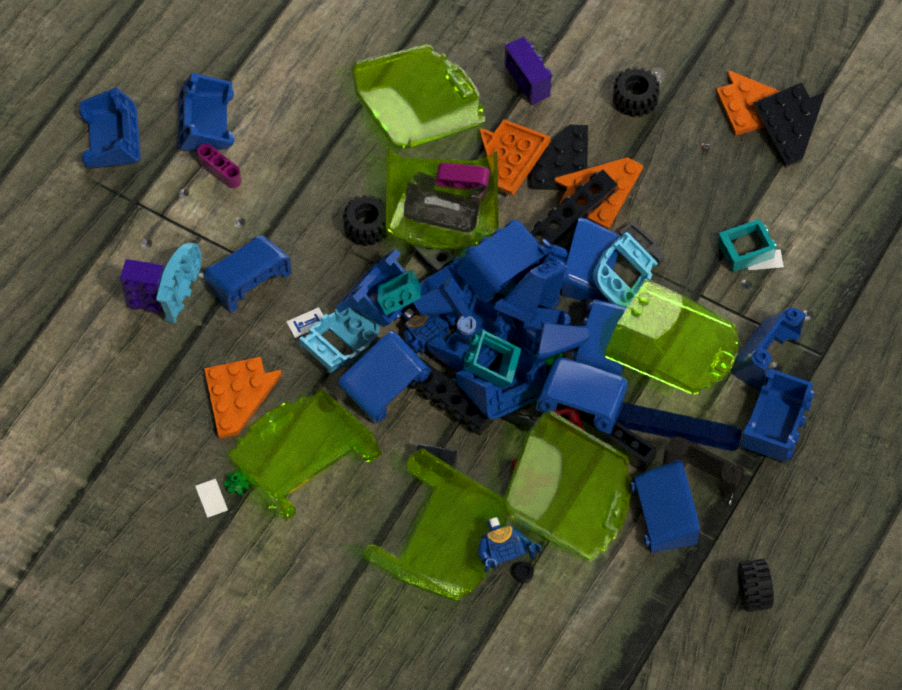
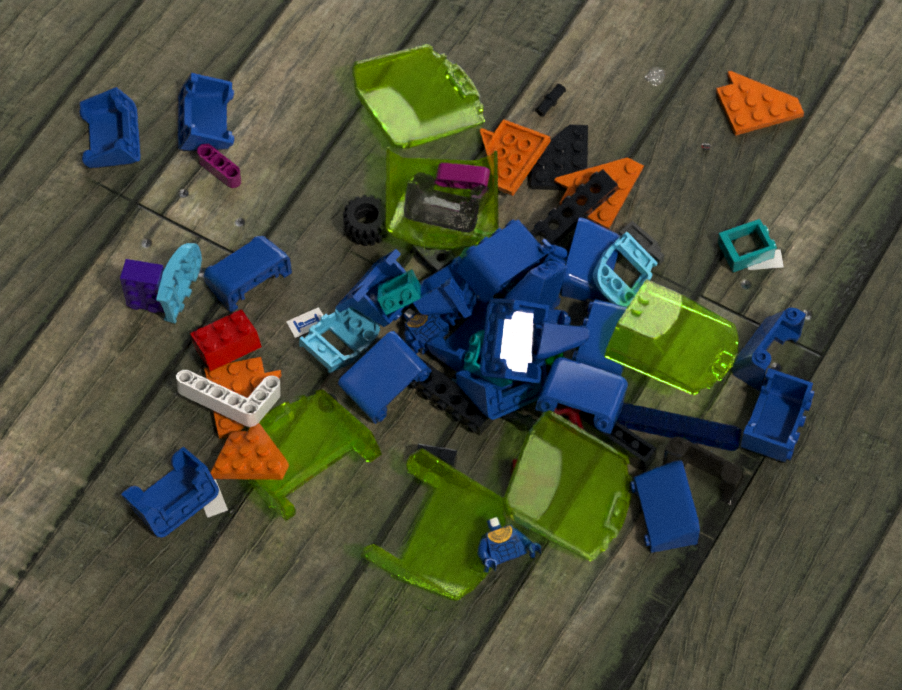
(175, 495): none -> blue windscreen
(225, 340): none -> red brick
(228, 403): none -> white beam
(236, 483): green plant -> none
(250, 456): none -> orange wing
(466, 325): light blue tile -> none
(510, 340): none -> blue windscreen
(523, 572): black tile -> none
(528, 70): dark purple brick -> none
(550, 100): none -> black pin
(639, 80): black tyre -> none
(755, 585): black tyre -> none
(789, 120): black wing -> none

